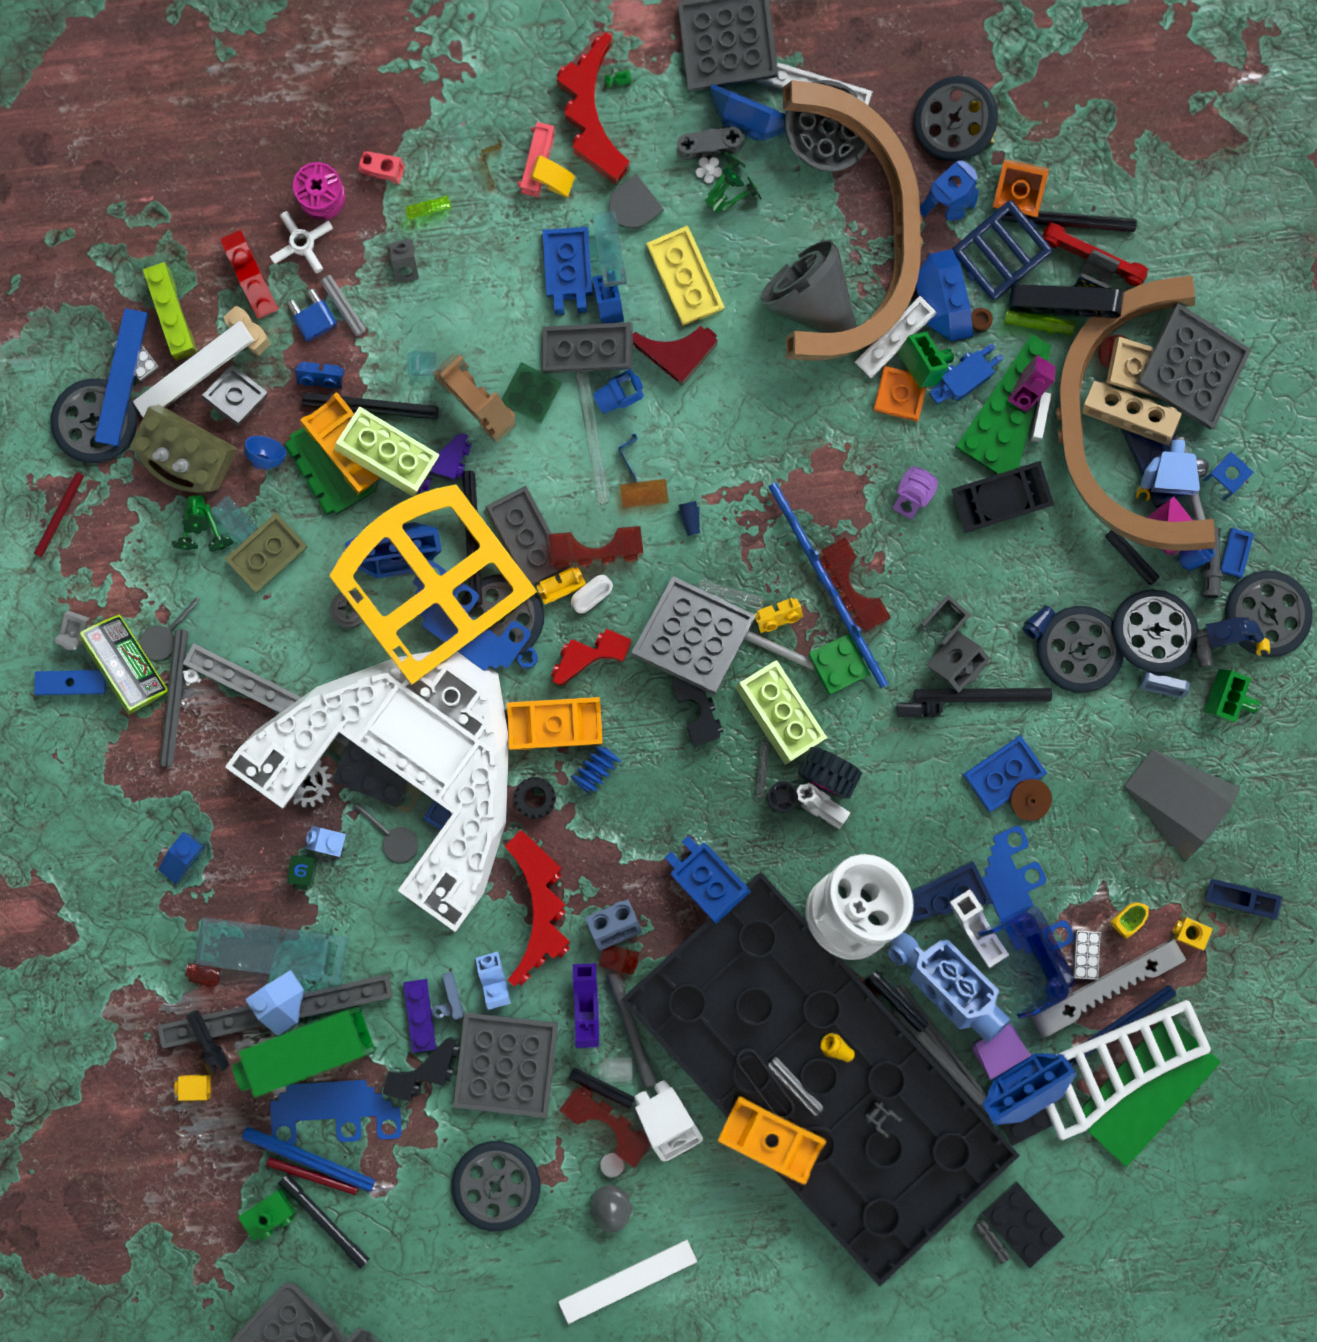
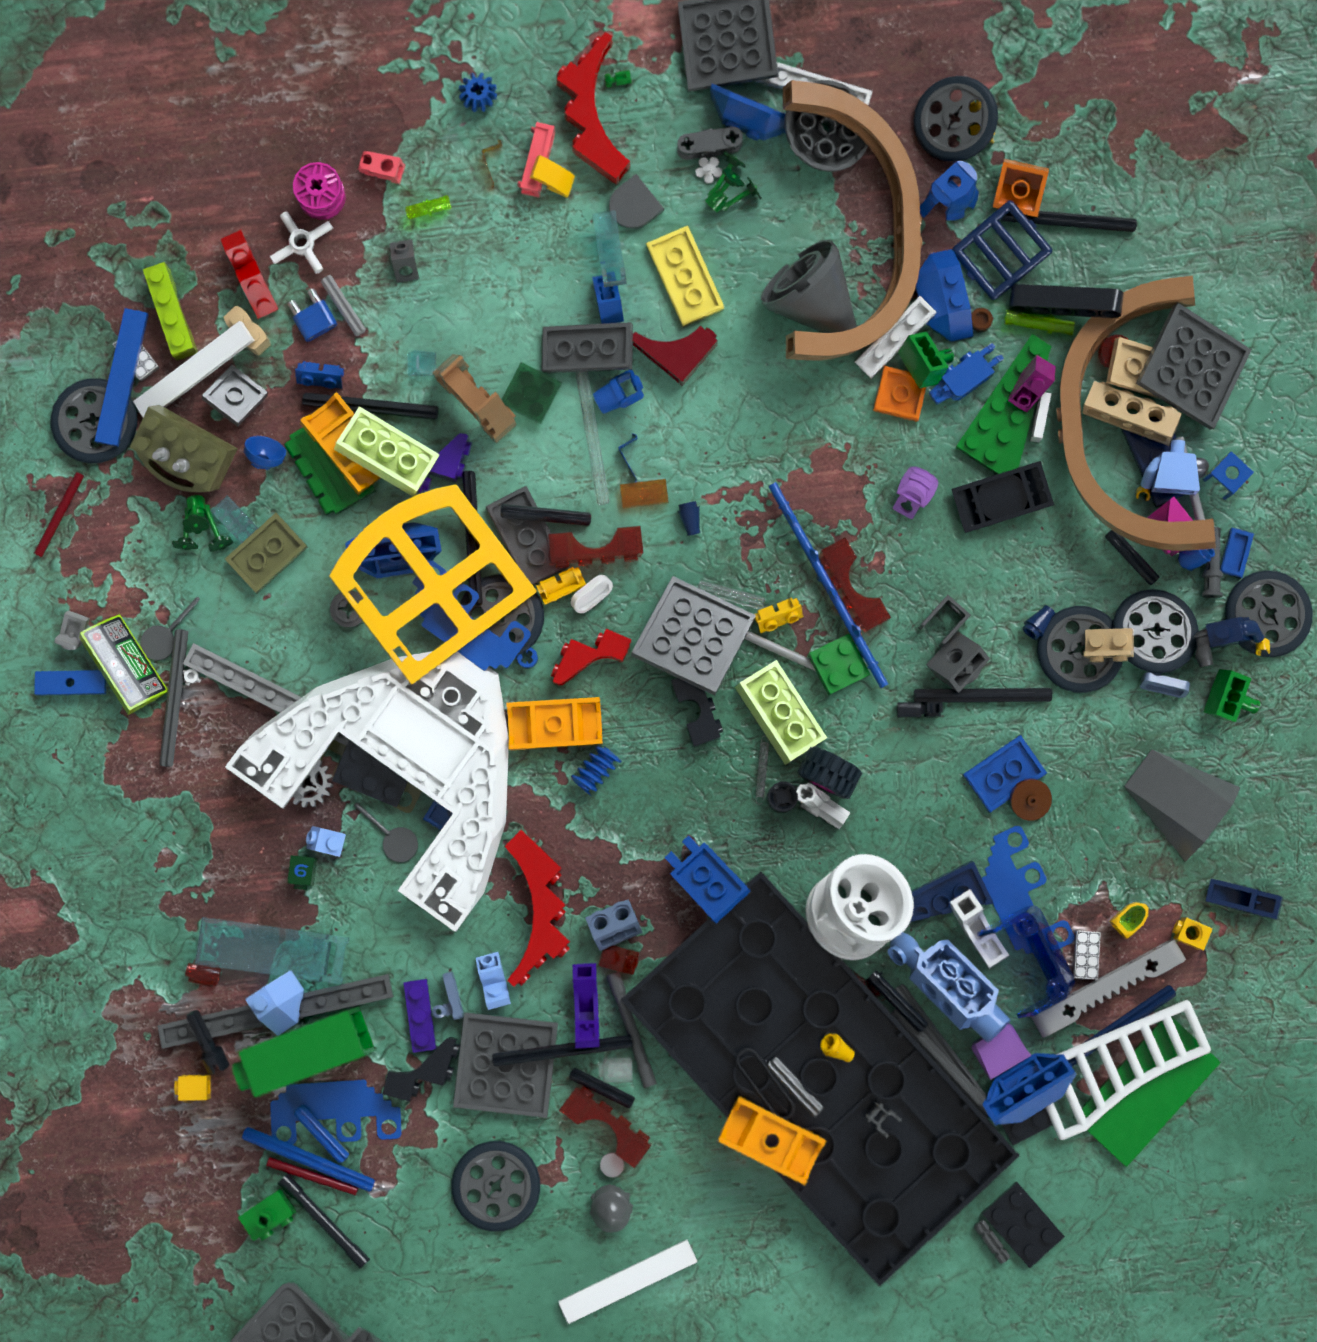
(181, 857): blue slope -> none
(321, 1134): none -> blue axle
(484, 86): none -> blue gear
(524, 787): black tyre -> none
(545, 514): none -> black axle
(559, 1051): none -> black axle
(567, 266): blue tile -> none
(667, 1122): white hips -> none
(1055, 236): red piece -> none
(1099, 264): dark grey piece -> none
(1109, 644): none -> tan bracket

